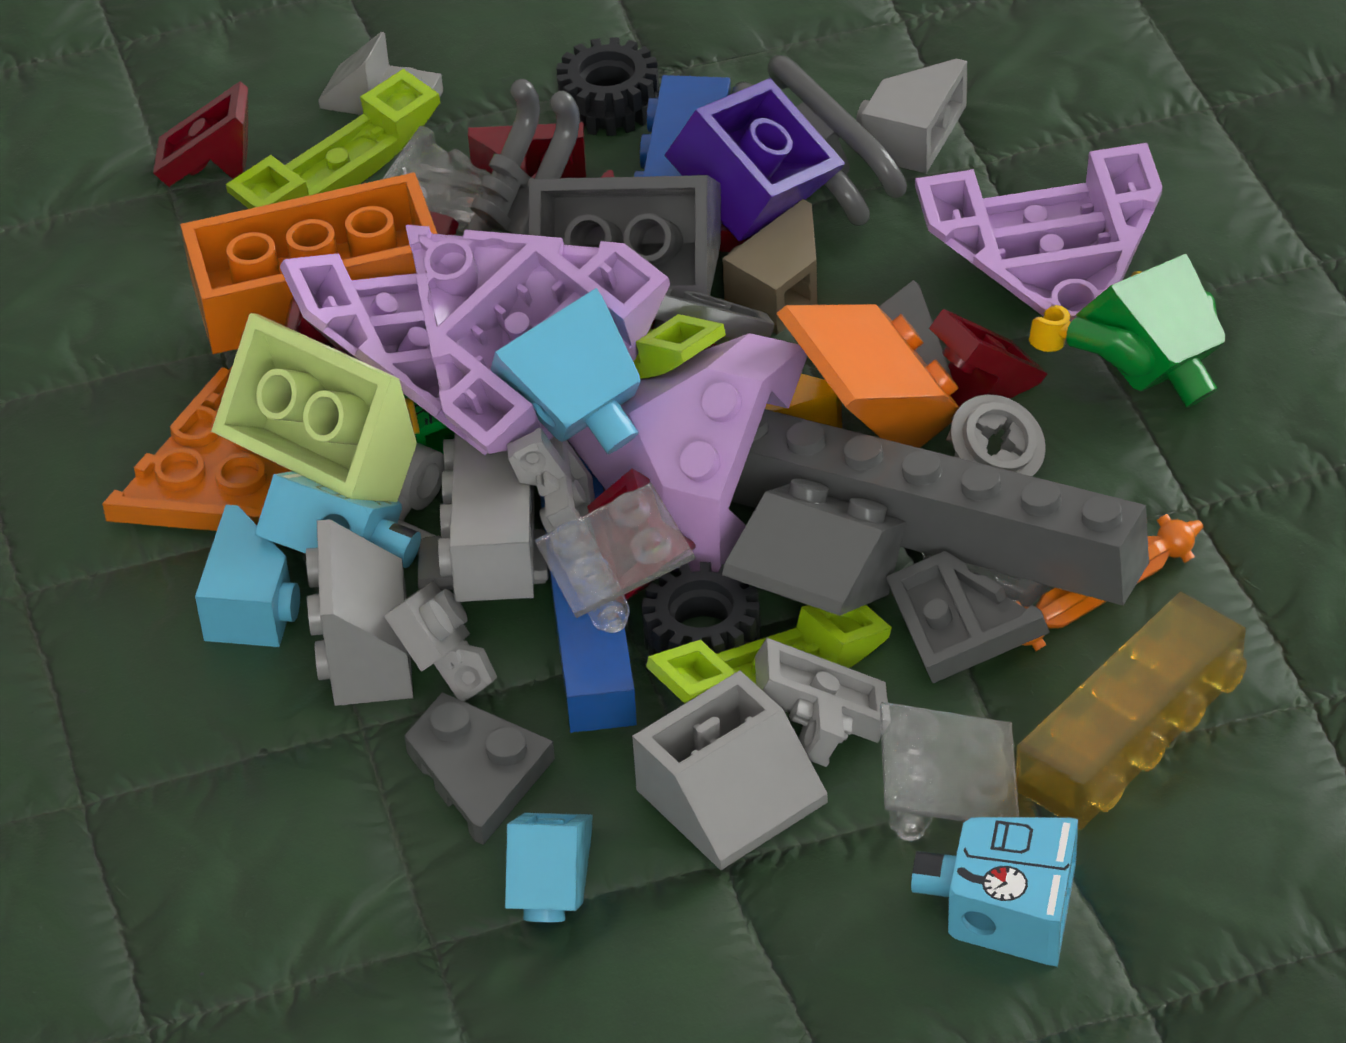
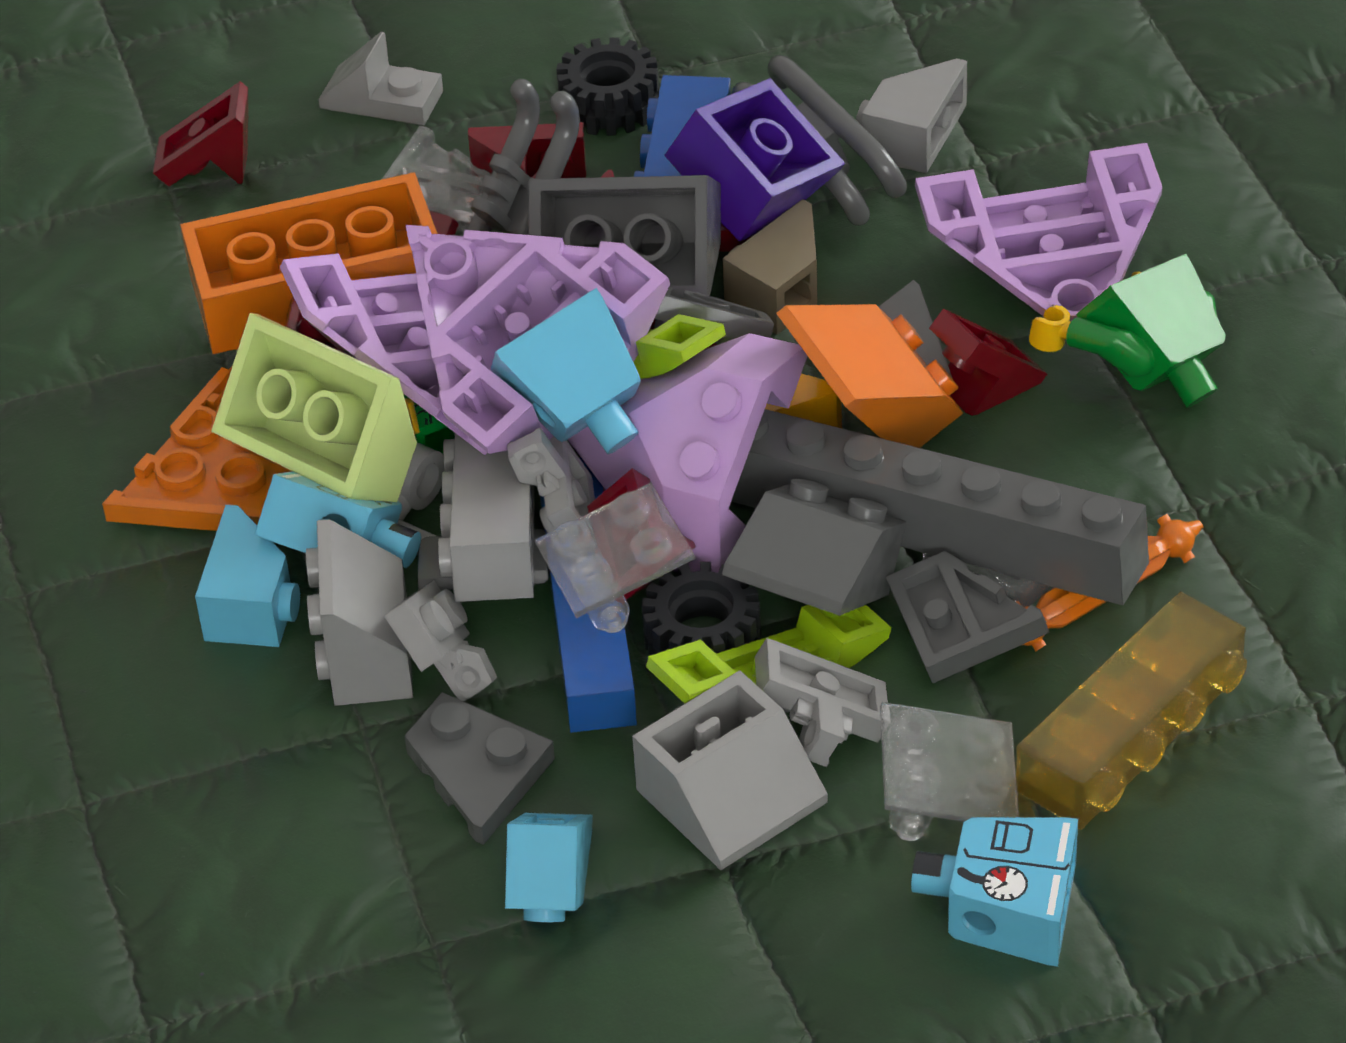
(350, 154): lime slope -> none
(985, 415): light grey gear -> none

